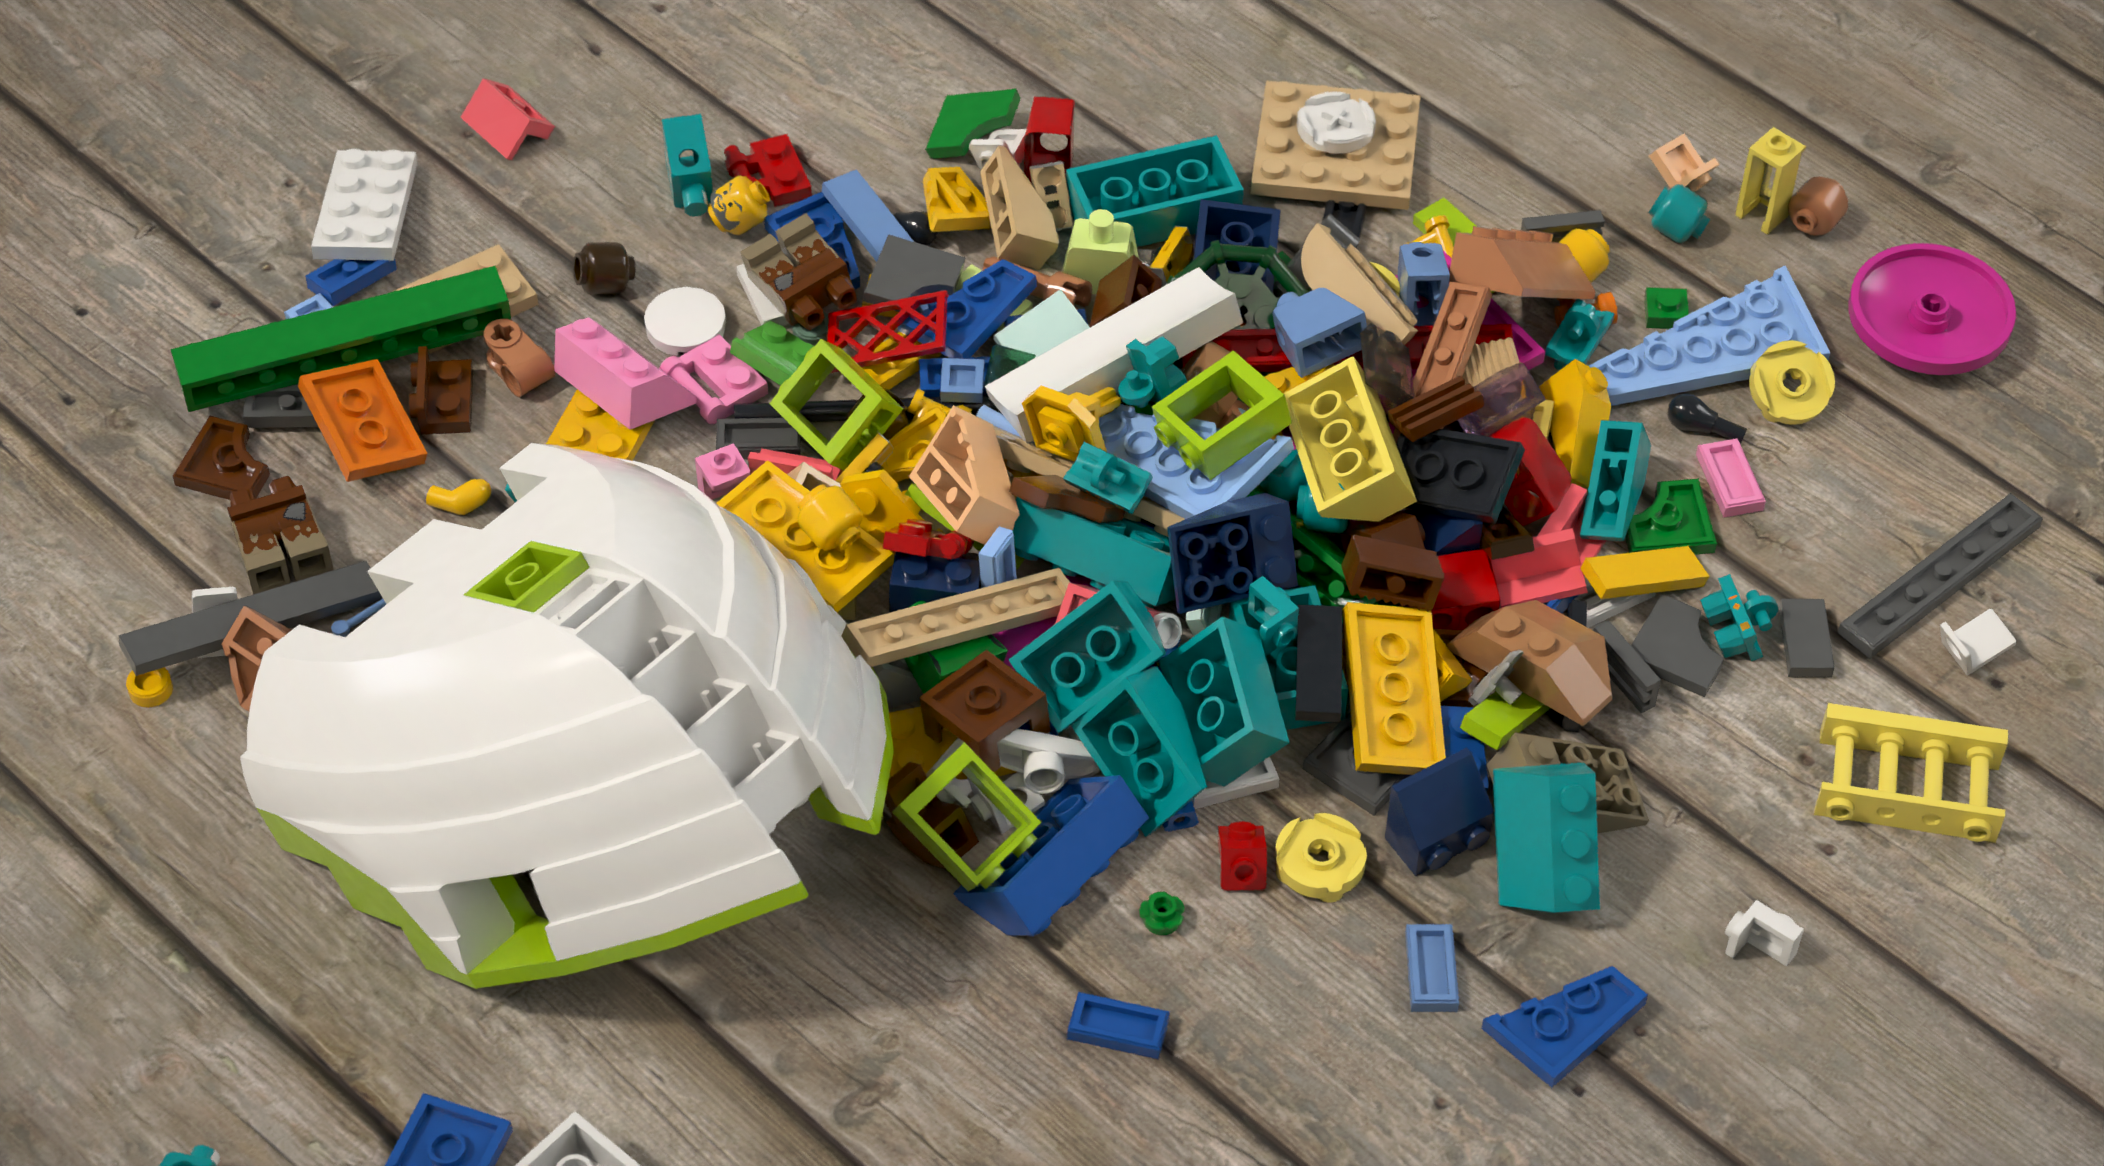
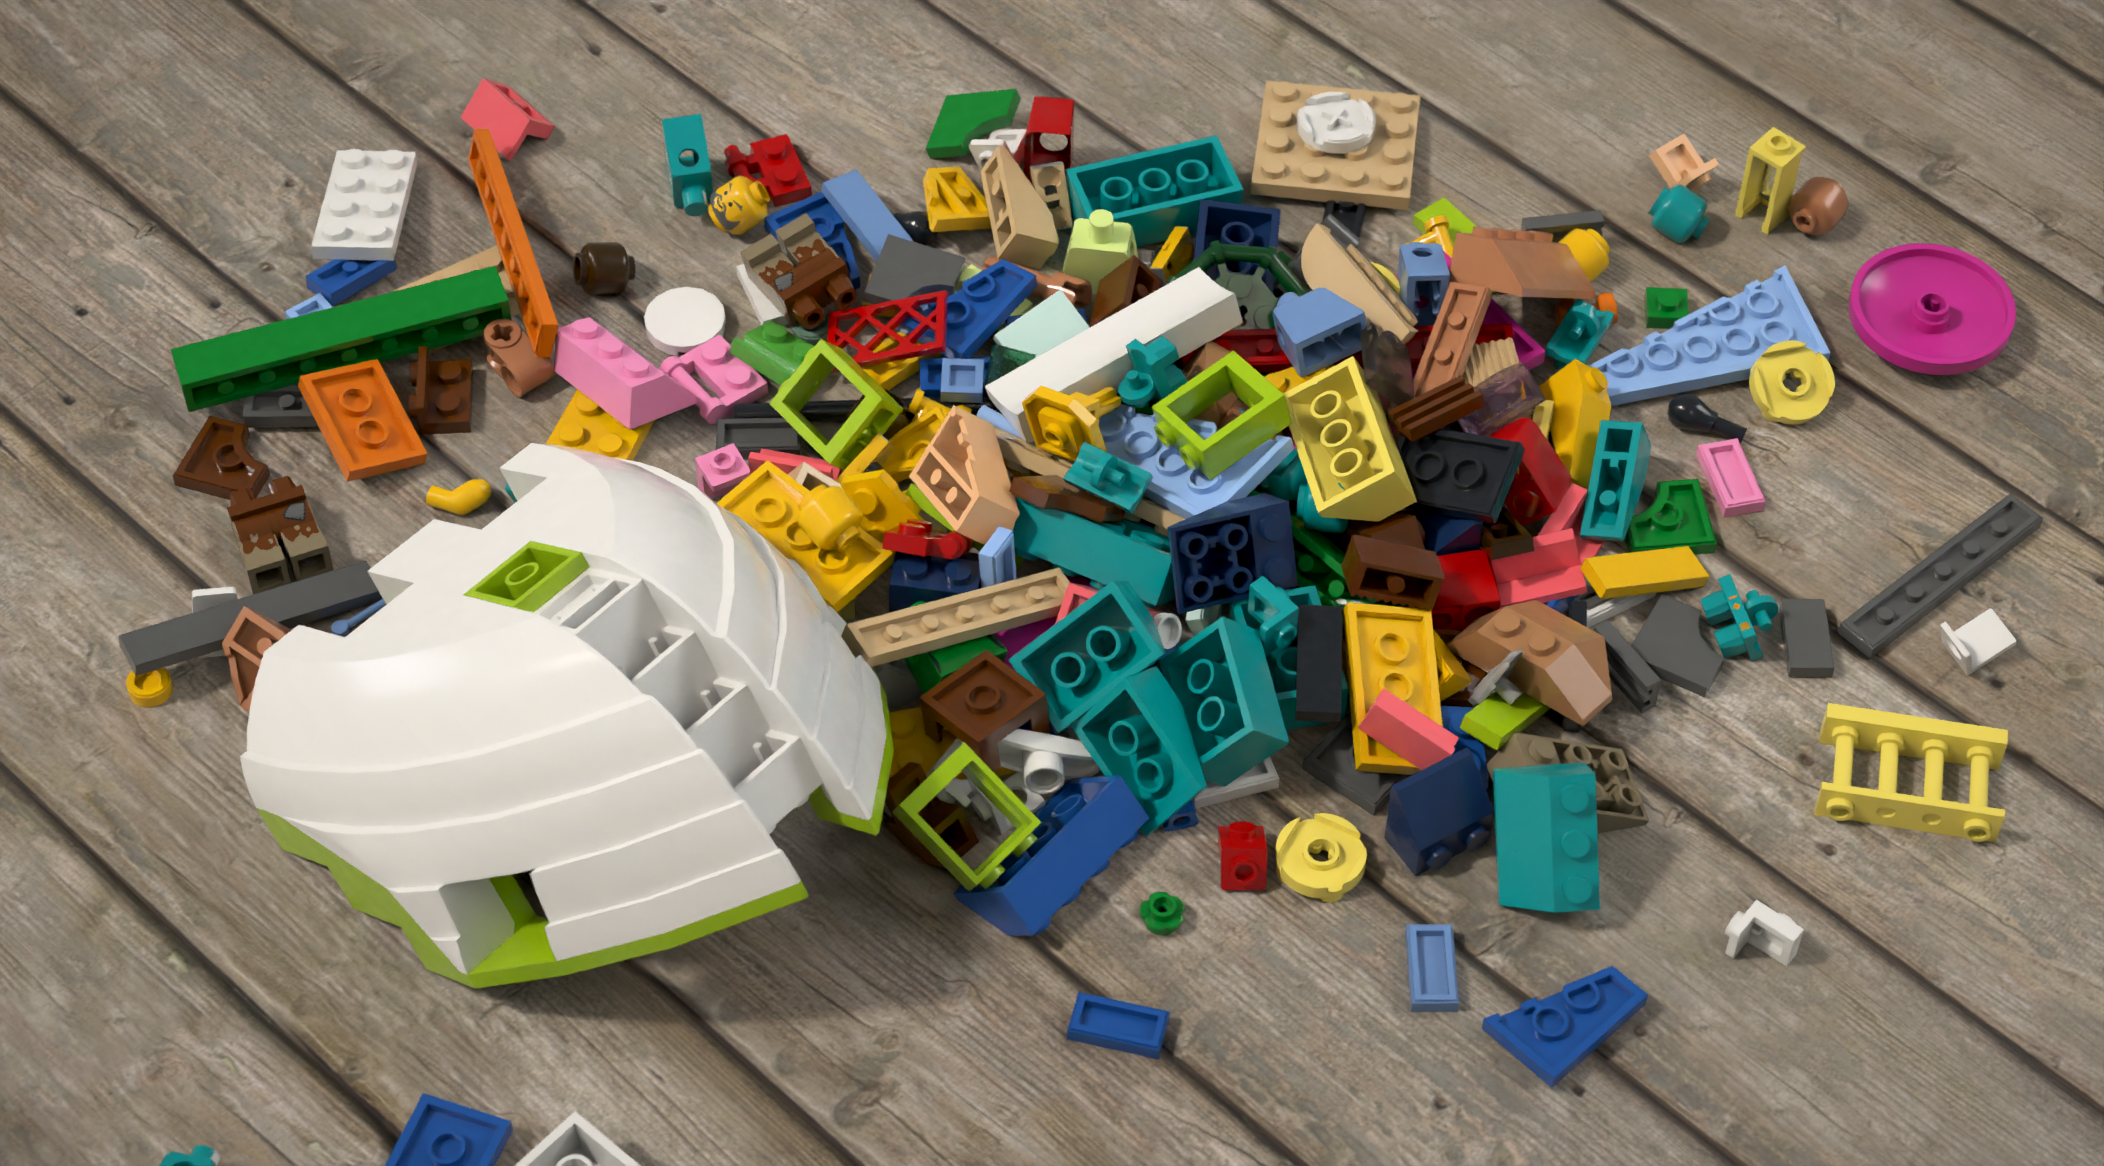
(513, 243): none -> orange tile
(1407, 731): none -> coral panel

